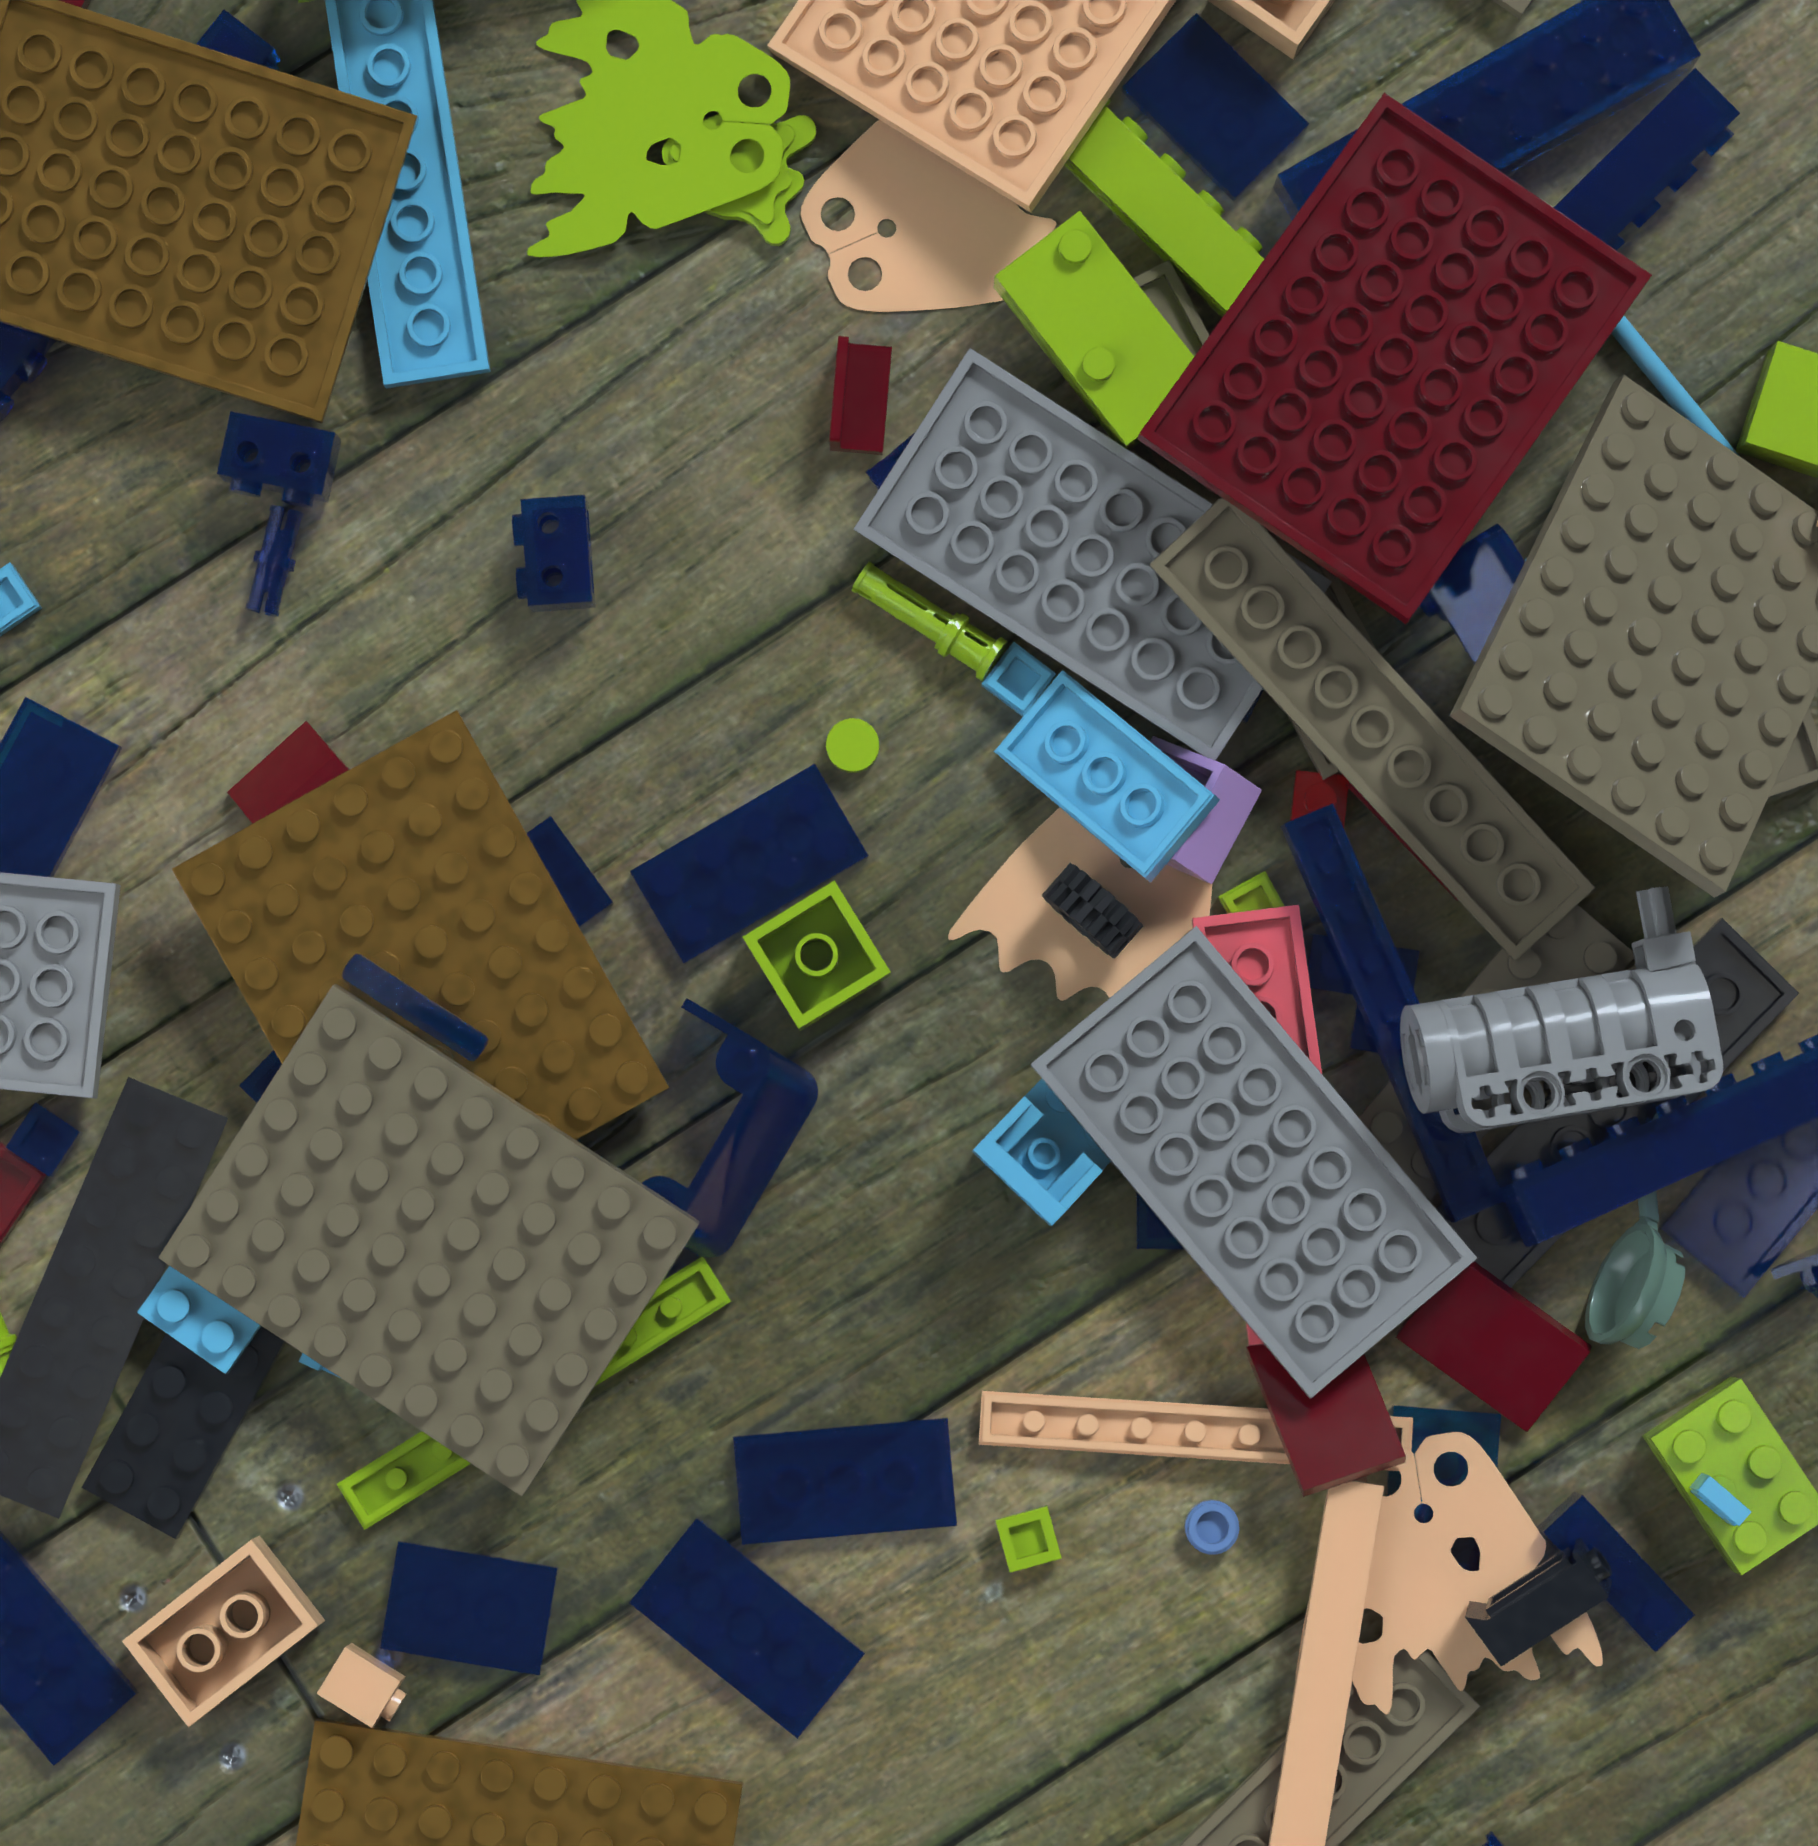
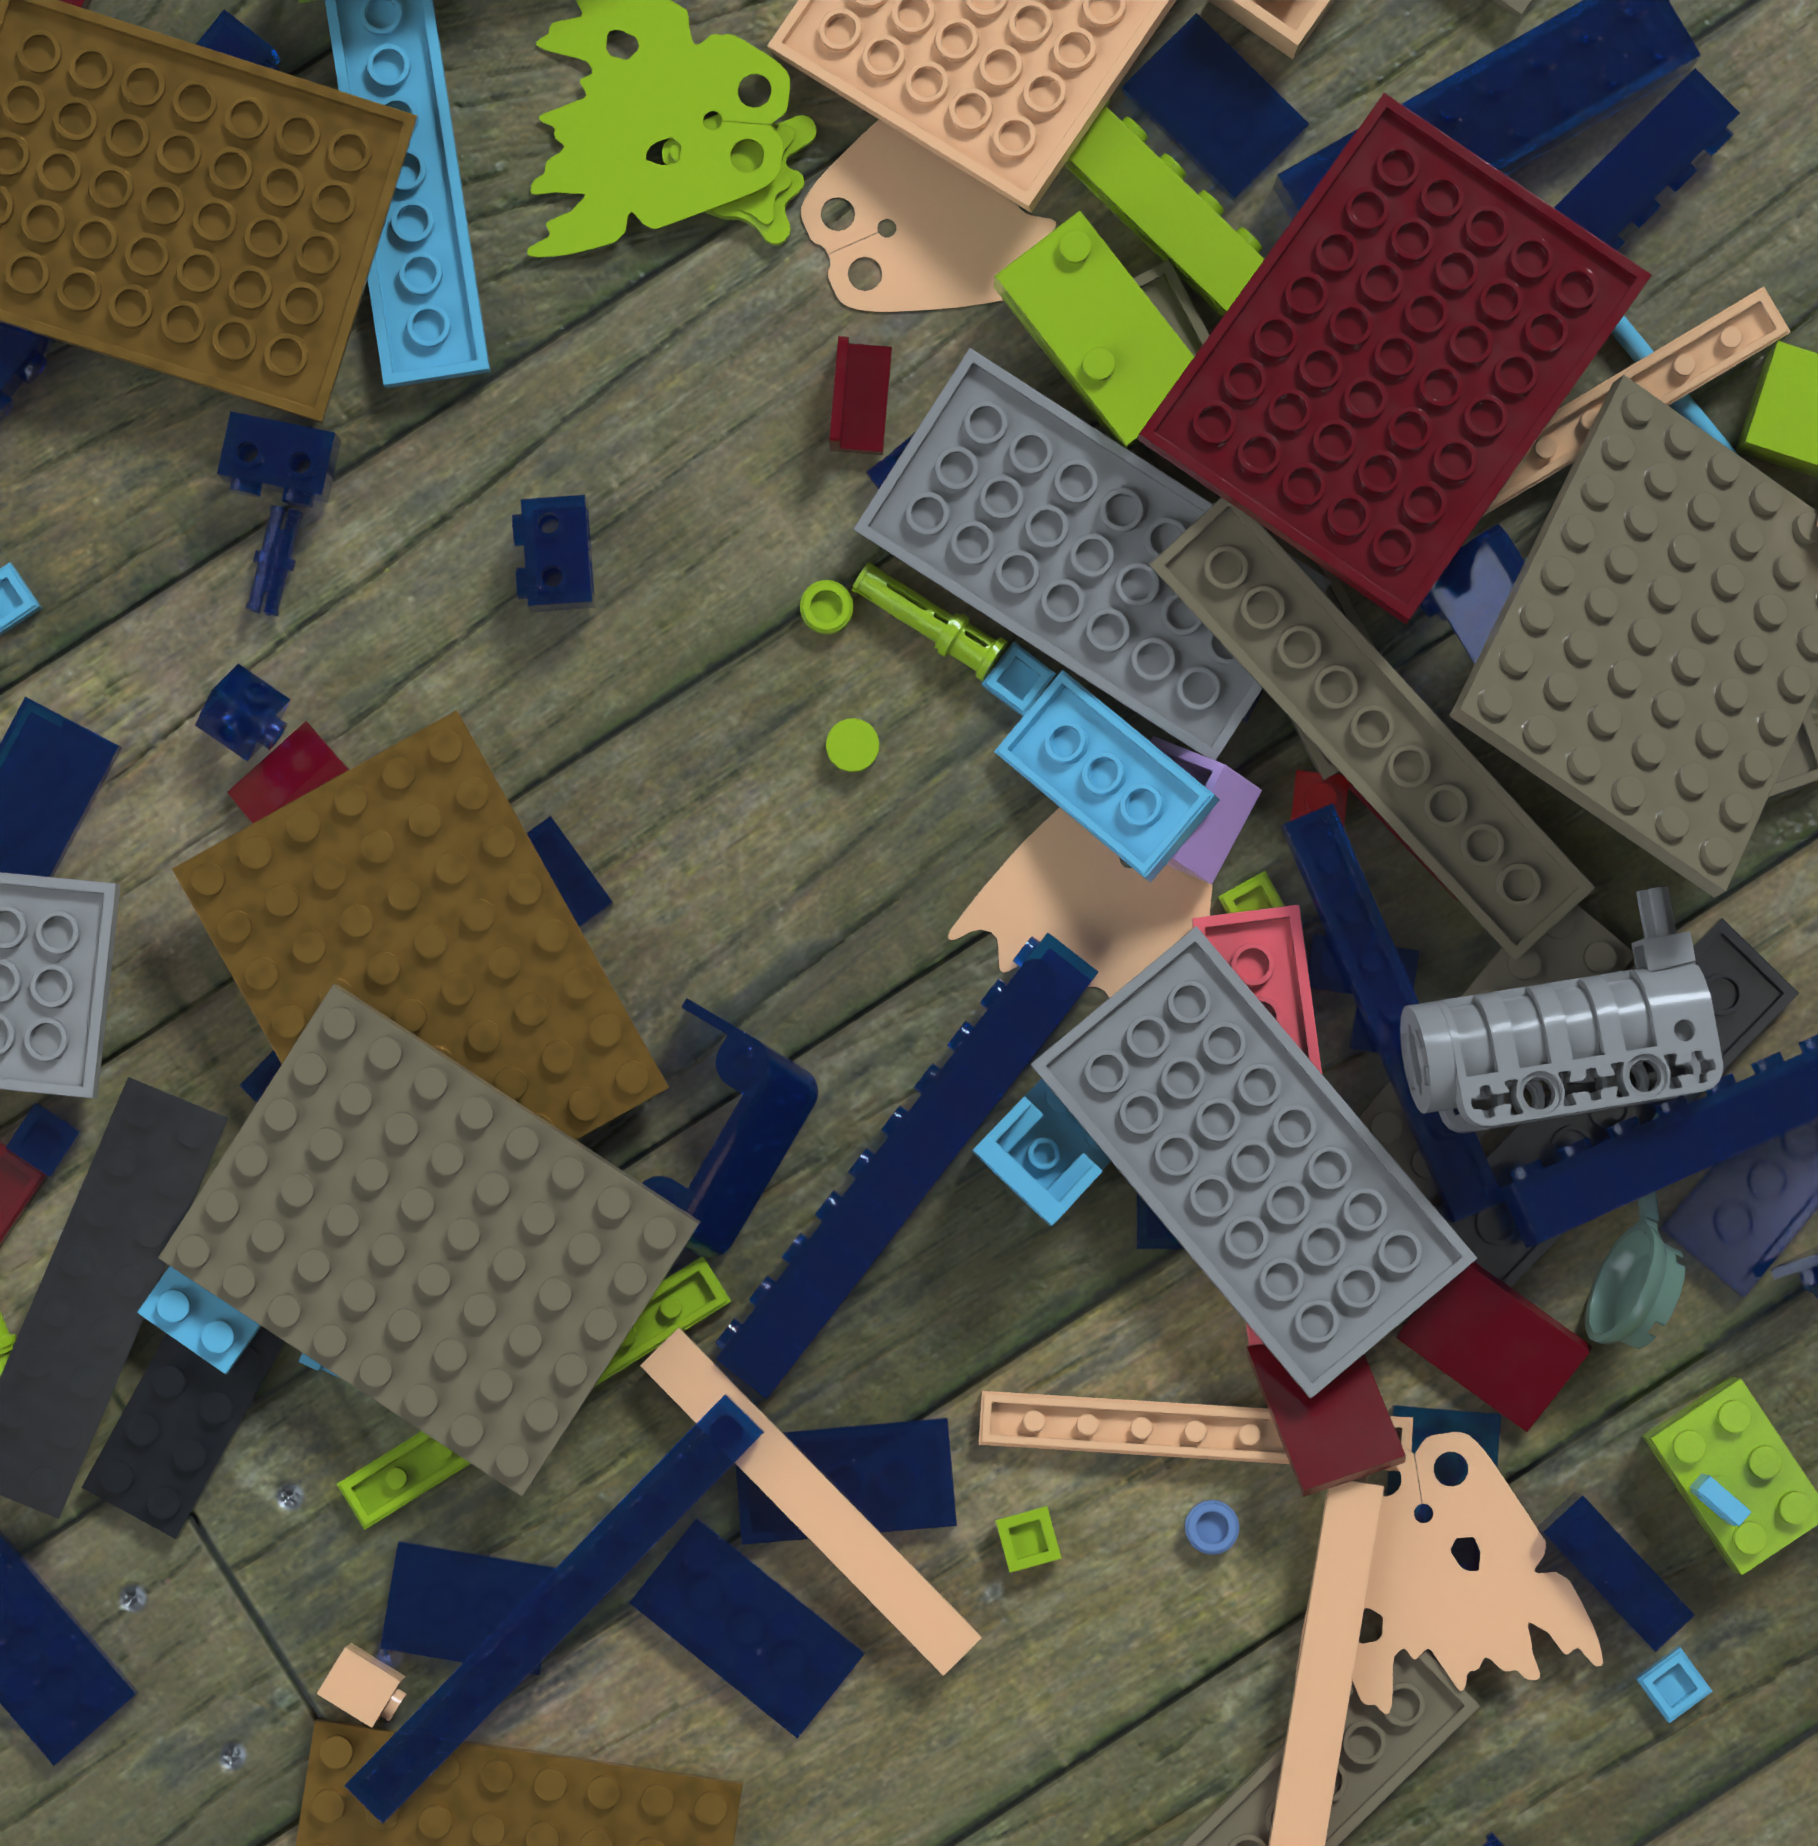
(223, 1630): light nougat brick -> none
(244, 713): none -> clear blue brick
(414, 1007): clear blue axle -> none
(554, 1608): none -> clear blue plate
(749, 864): clear blue plate -> none
(817, 955): lime brick -> none
(820, 1509): none -> light nougat tile
(826, 607): none -> lime tile
(906, 1165): none -> clear blue brick
(1092, 910): black tyre -> none
(1541, 1601): black window -> none
(1665, 373): none -> light nougat tile
(1673, 1684): none -> medium azure tile

